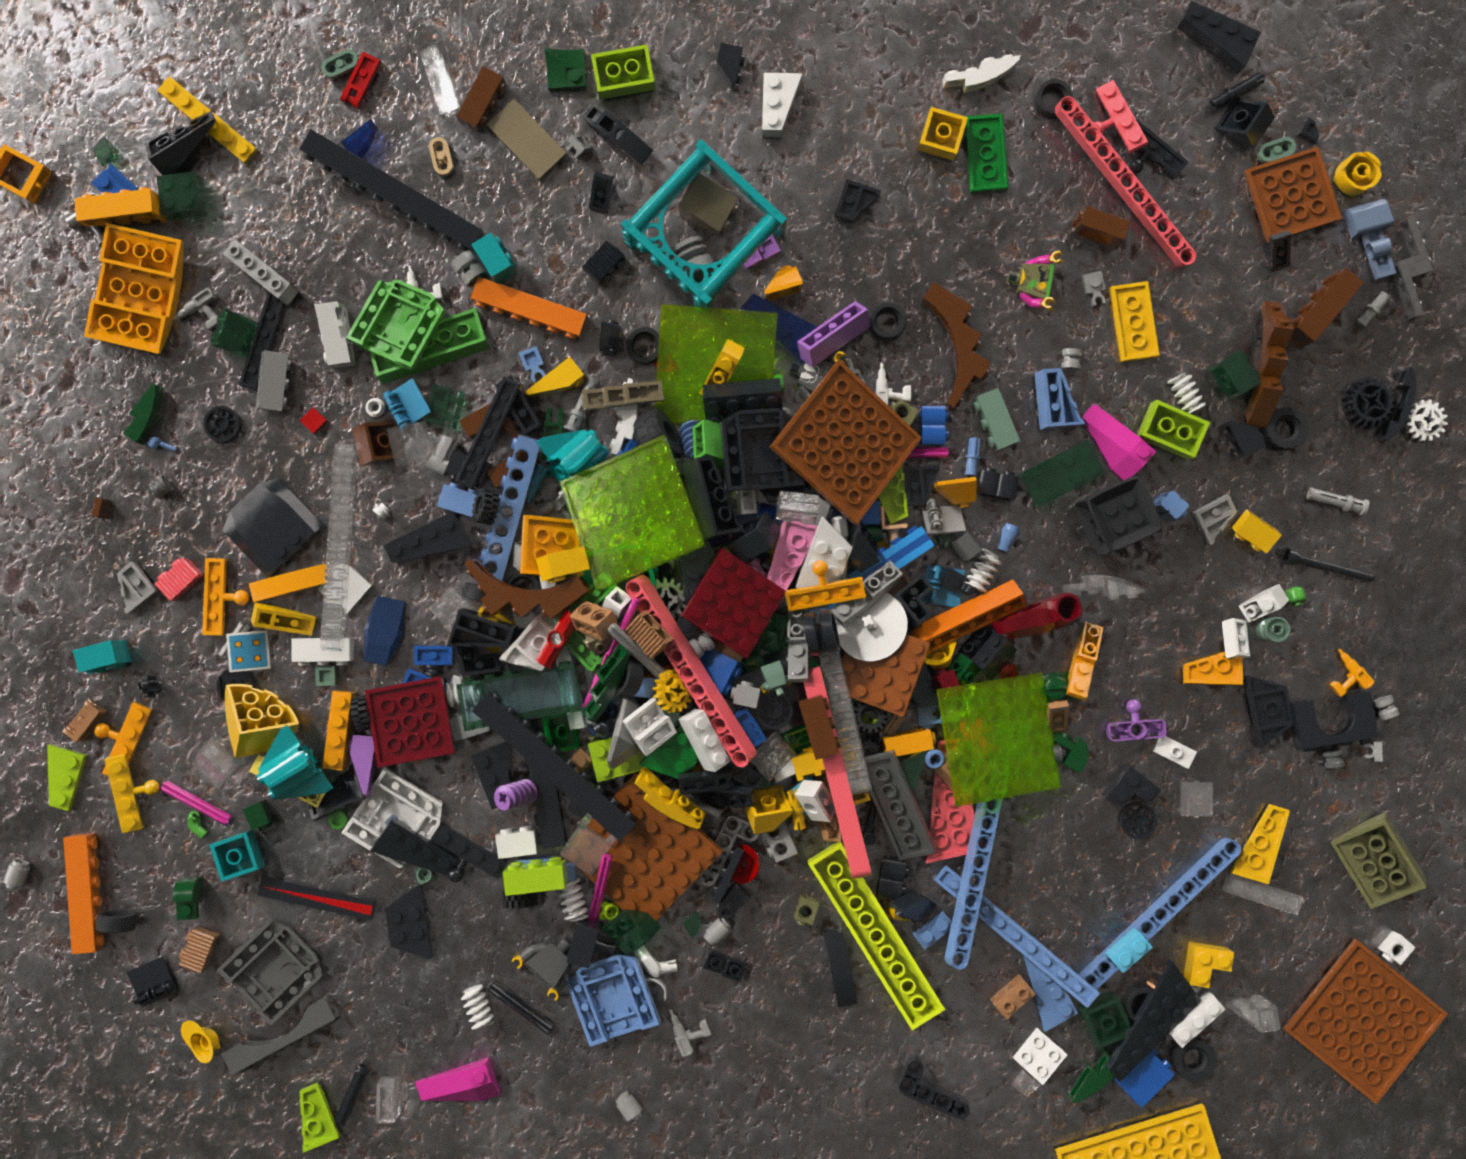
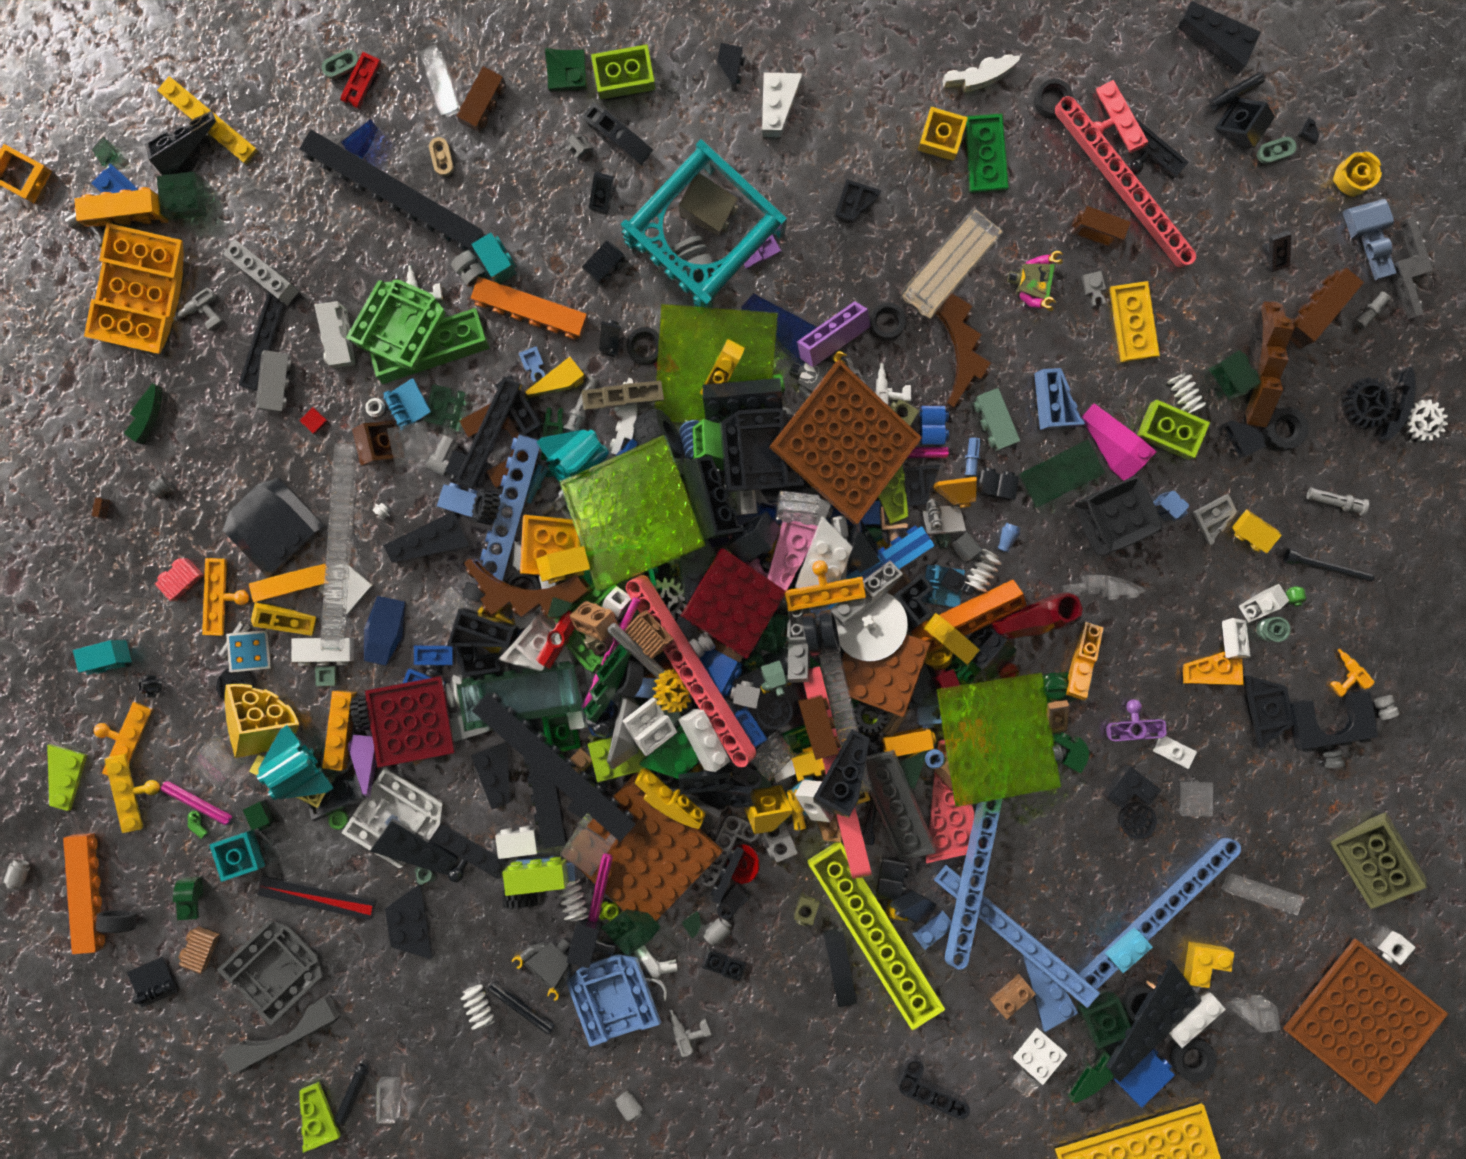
(85, 721): medium nougat hinge -> none
(135, 586): light grey wing -> none
(154, 442): medium blue hand -> none
(200, 1040): yellow piece -> none
(221, 423): black wheel -> none
(233, 333): clear green slope -> none
(465, 1083): dark pink wedge -> none
(515, 794): medium lavender piece -> none
(526, 139): dark tan tile -> none
(559, 607): none -> clear green tile
(784, 283): light orange slope -> none
(843, 781): none -> black wedge
(951, 263): none -> clear brick
(951, 638): none -> yellow slope
(1071, 359): light grey wheel -> none
(1262, 847): yellow wing -> none
(1293, 193): dark orange plate -> none
(1378, 750): light grey tile -> none

